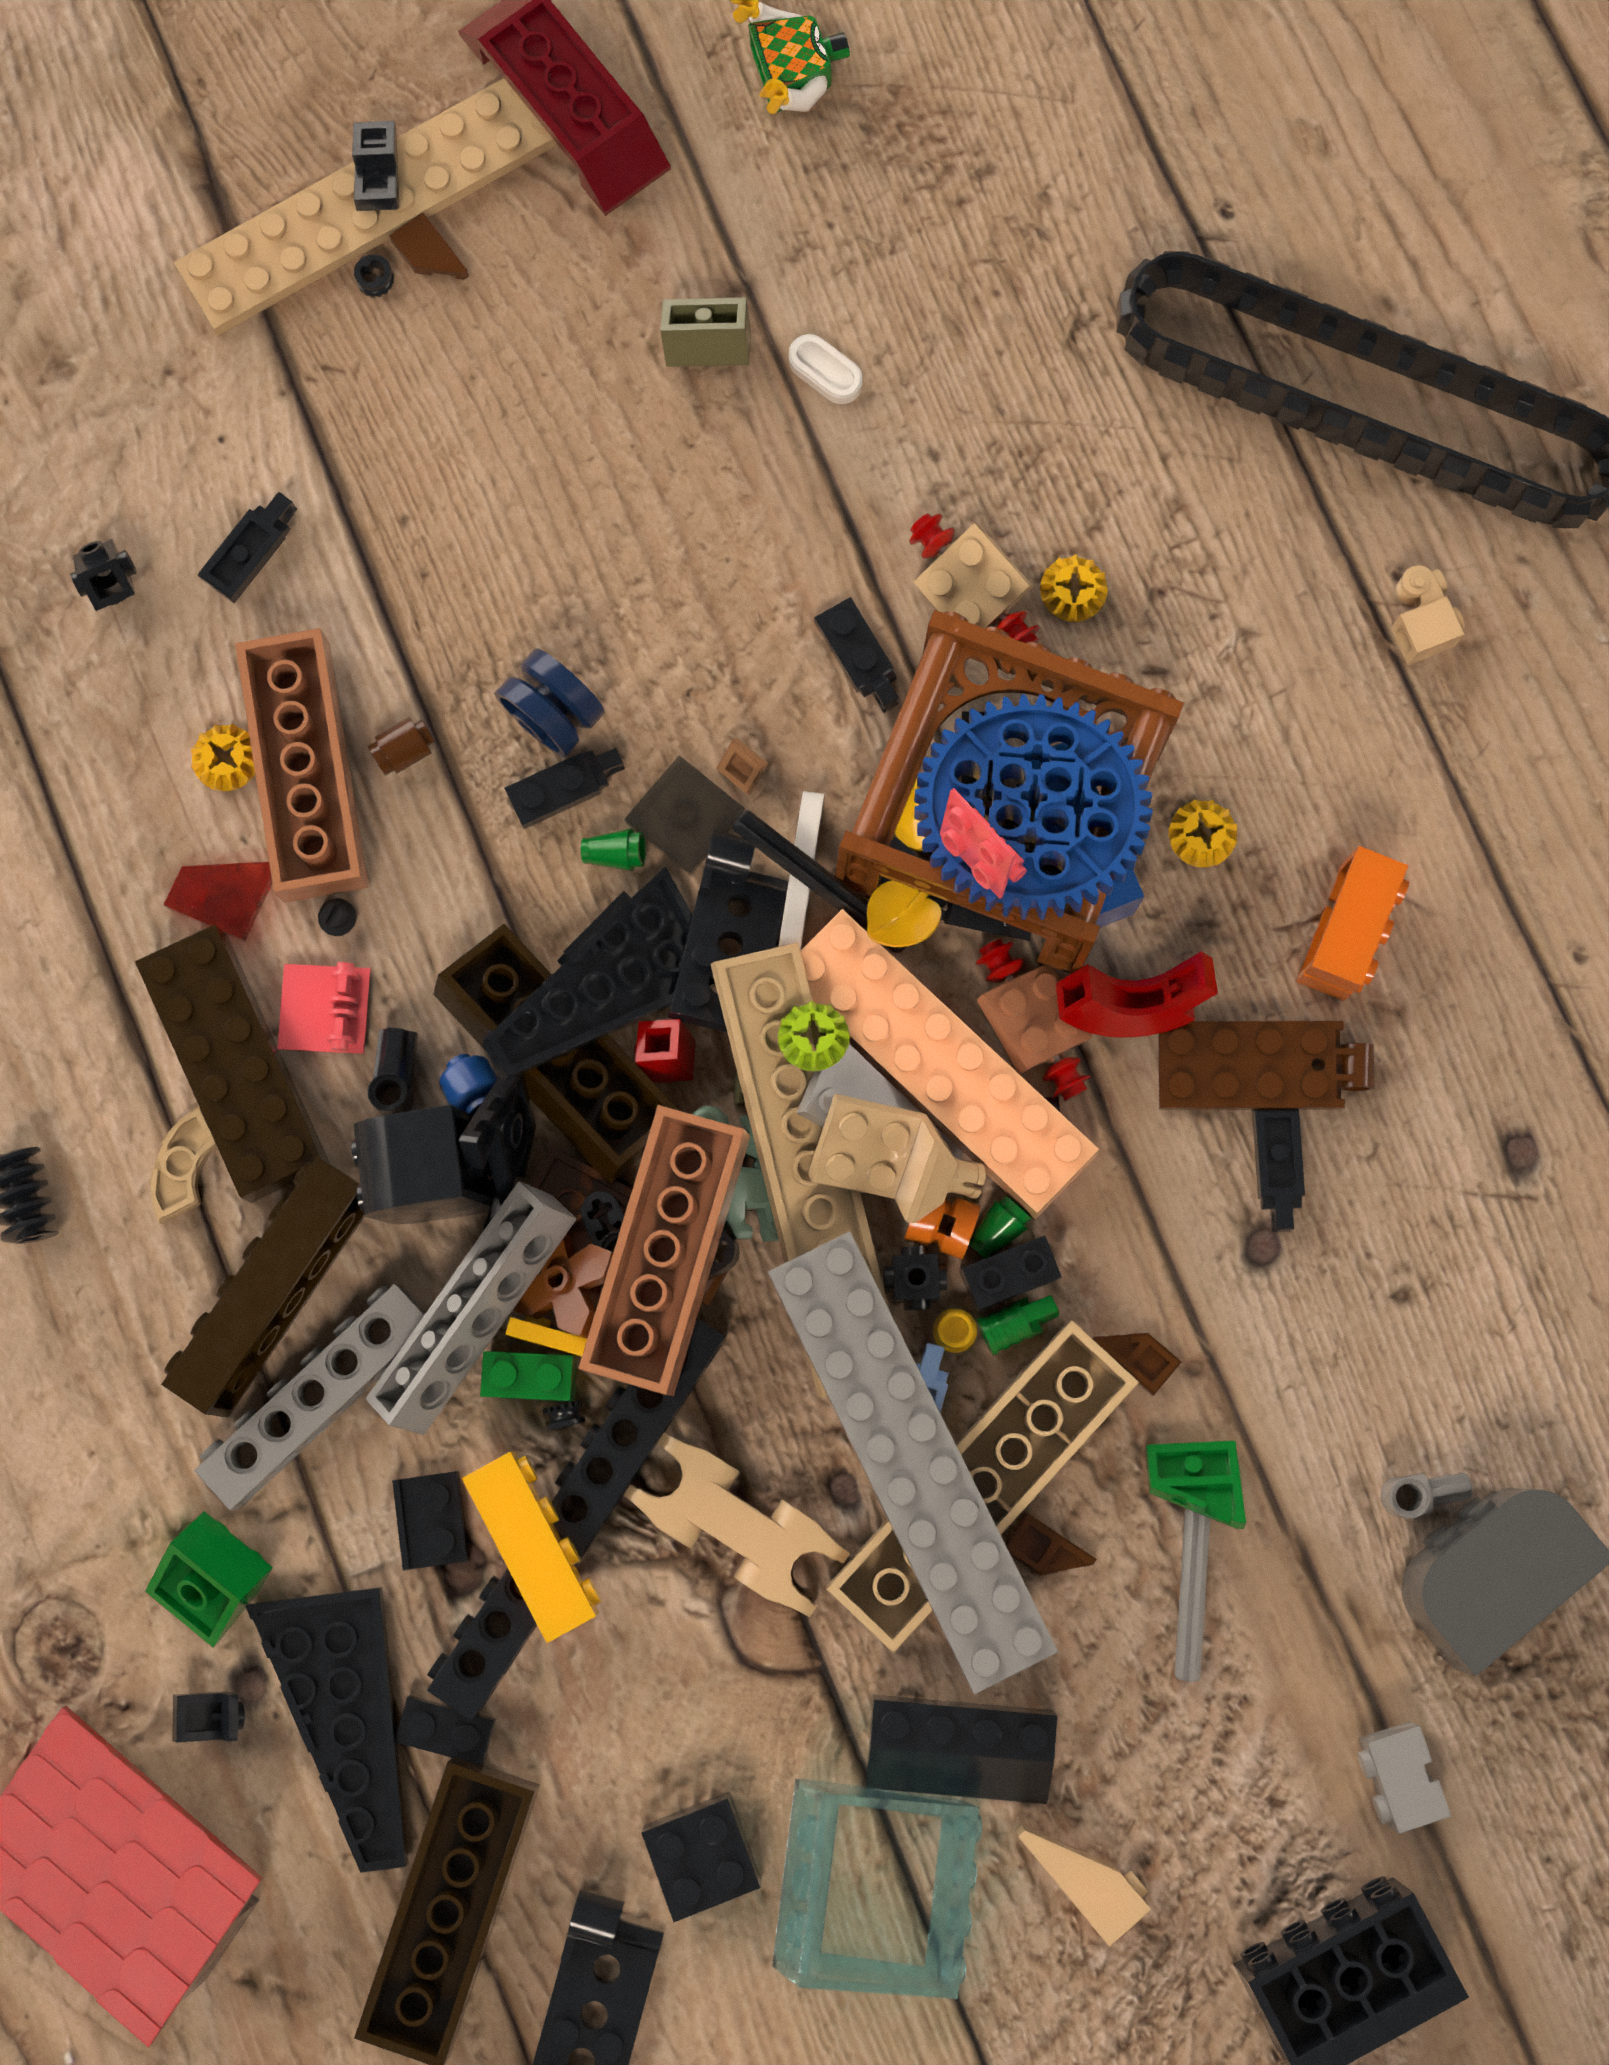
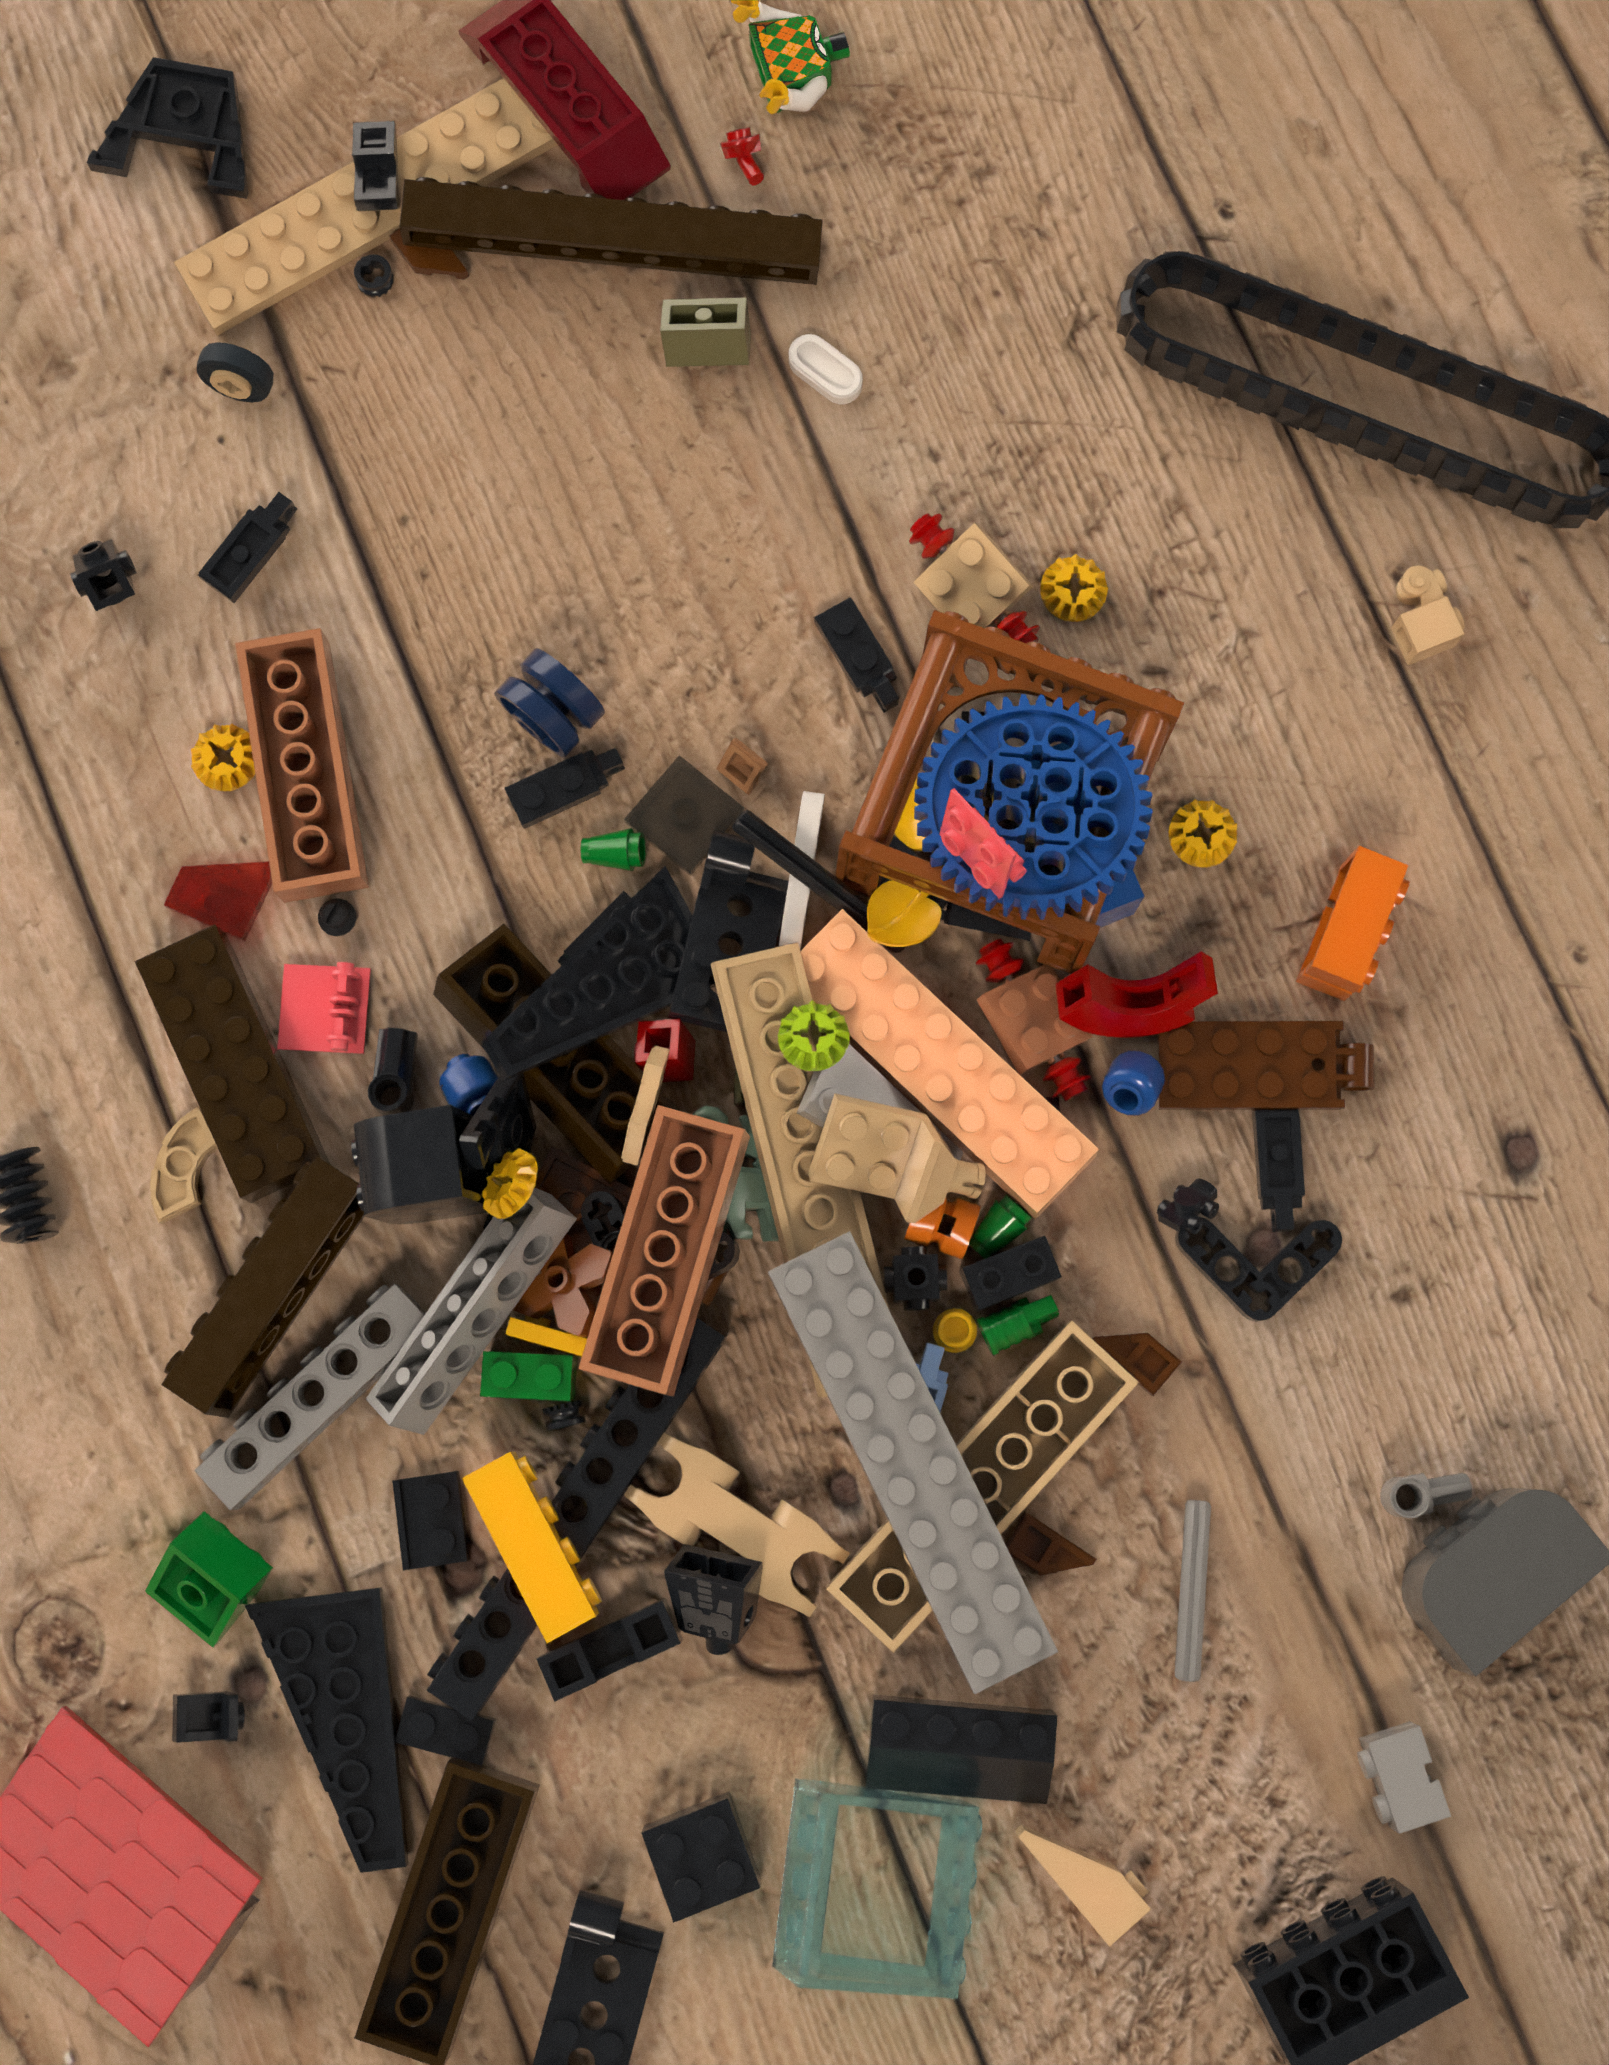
(182, 108): none -> black wing
(235, 372): none -> black wheel
(401, 746): reddish brown brick -> none
(506, 1198): none -> yellow gear
(609, 1649): none -> black arch
(610, 231): none -> dark brown brick
(645, 1105): none -> tan tile
(714, 1595): none -> black torso
(741, 145): none -> red plate
(1133, 1083): none -> blue head
(1188, 1205): none -> black piece
(1198, 1478): green wing -> none
(1267, 1278): none -> black beam

